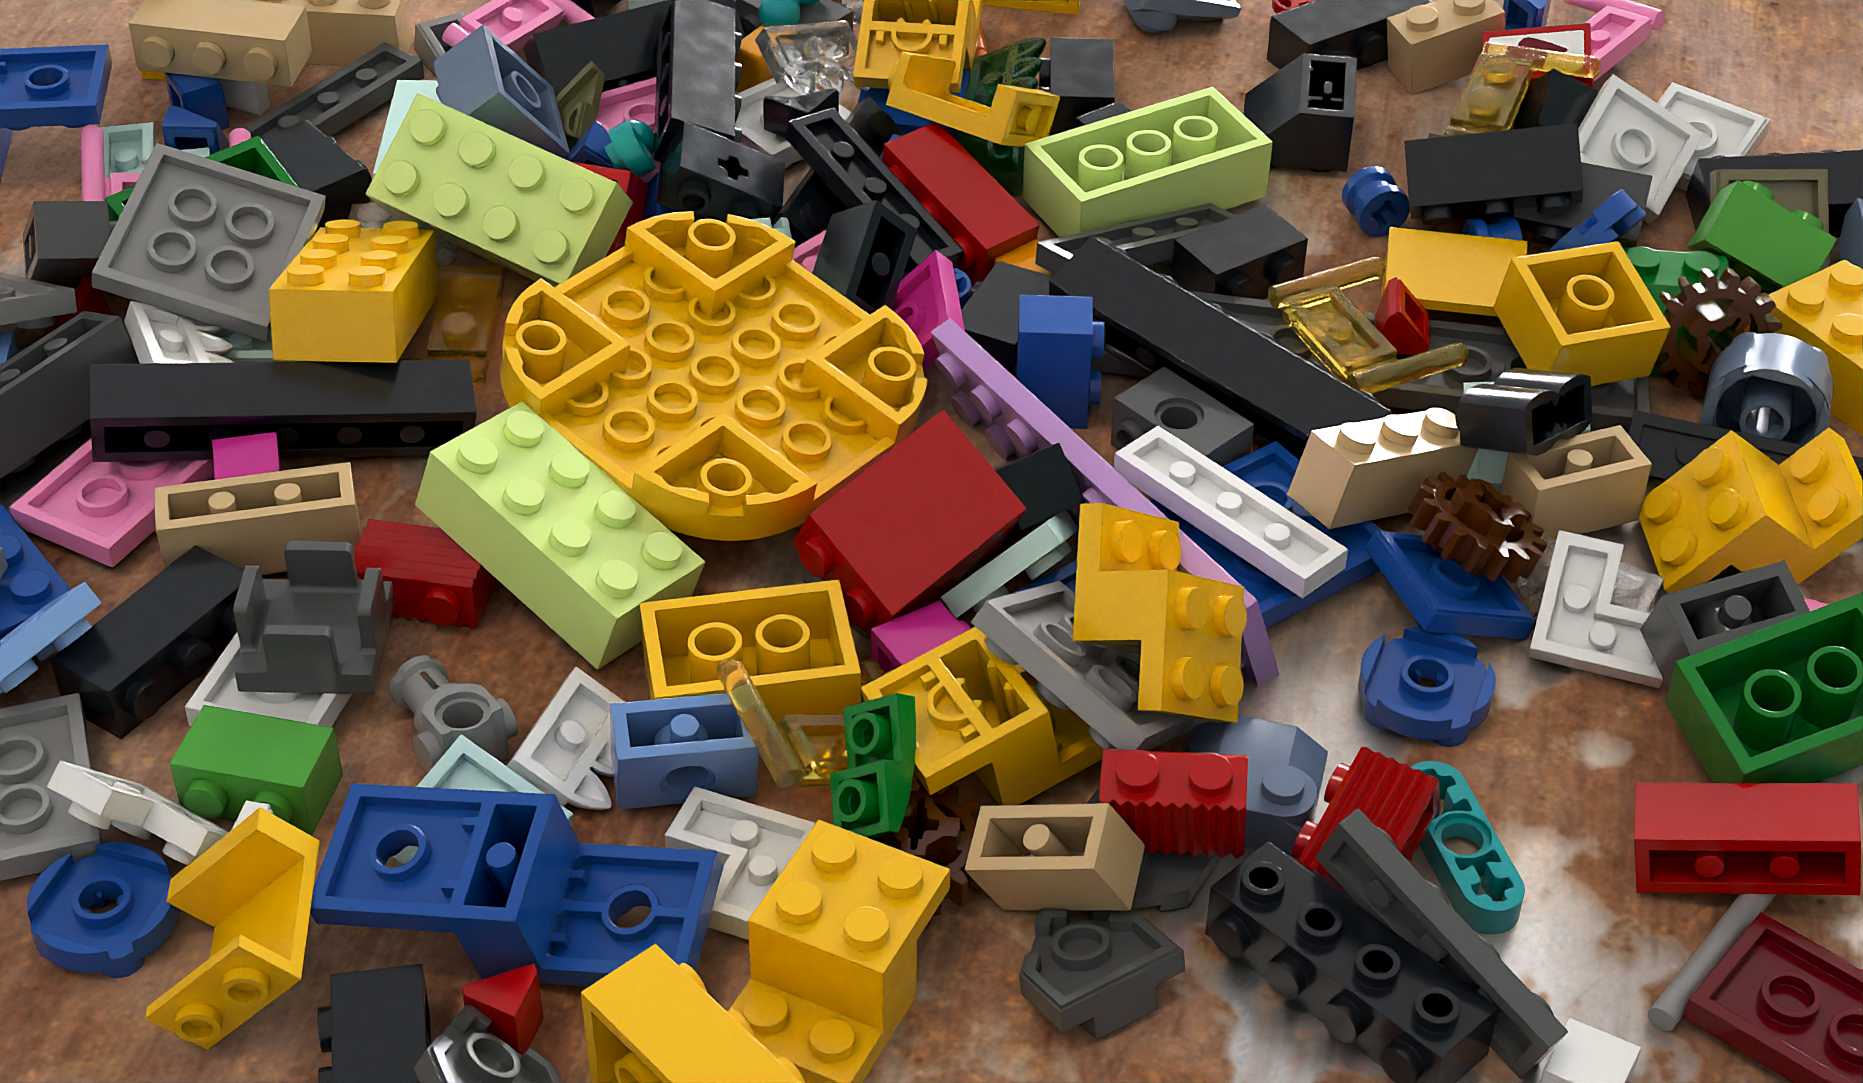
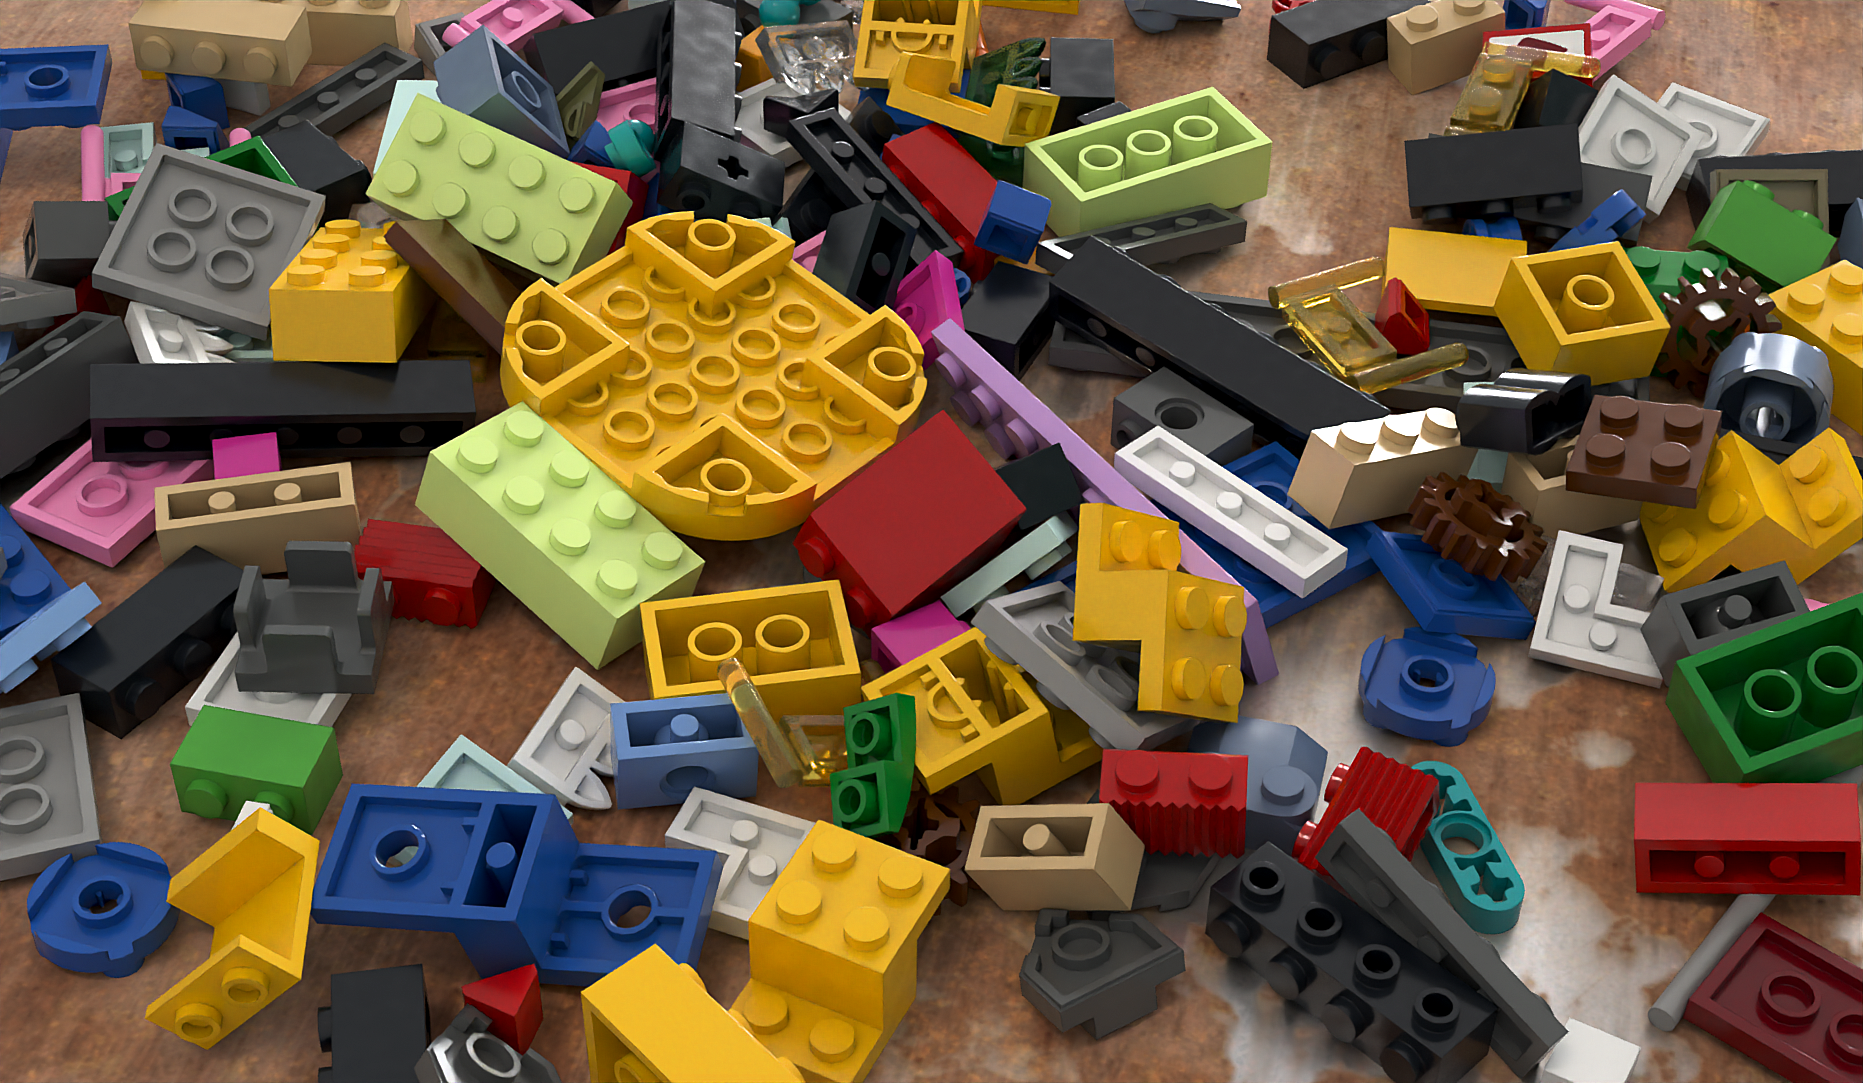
(135, 810): white plate -> none
(448, 710): light grey connector -> none
(457, 274): none -> reddish brown tile
(1013, 222): none -> blue slope
(1056, 354): blue brick -> none
(1240, 255): black brick -> none
(1307, 112): black slope -> none
(1375, 201): blue wheel -> none
(1644, 451): none -> reddish brown plate

